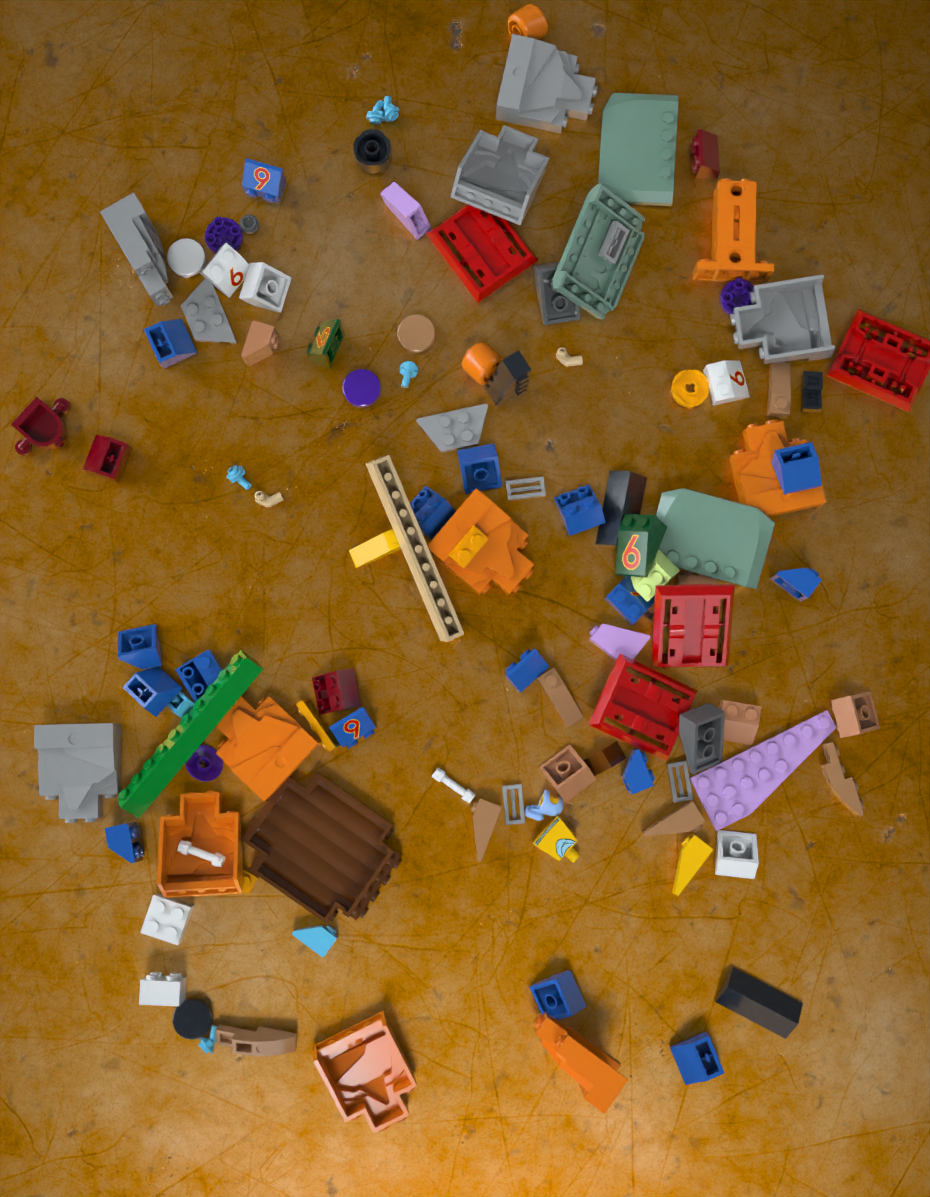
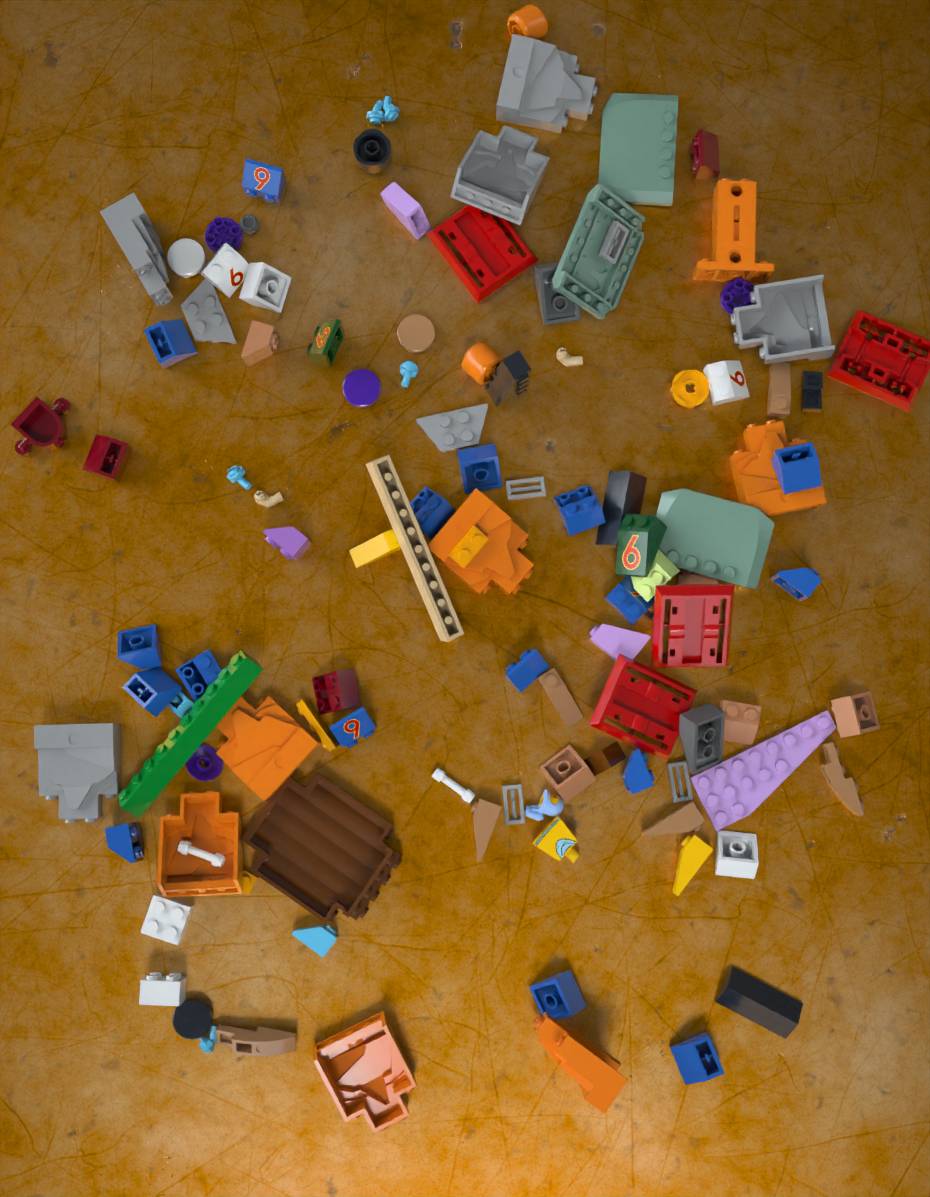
(290, 541): none -> medium lavender slope

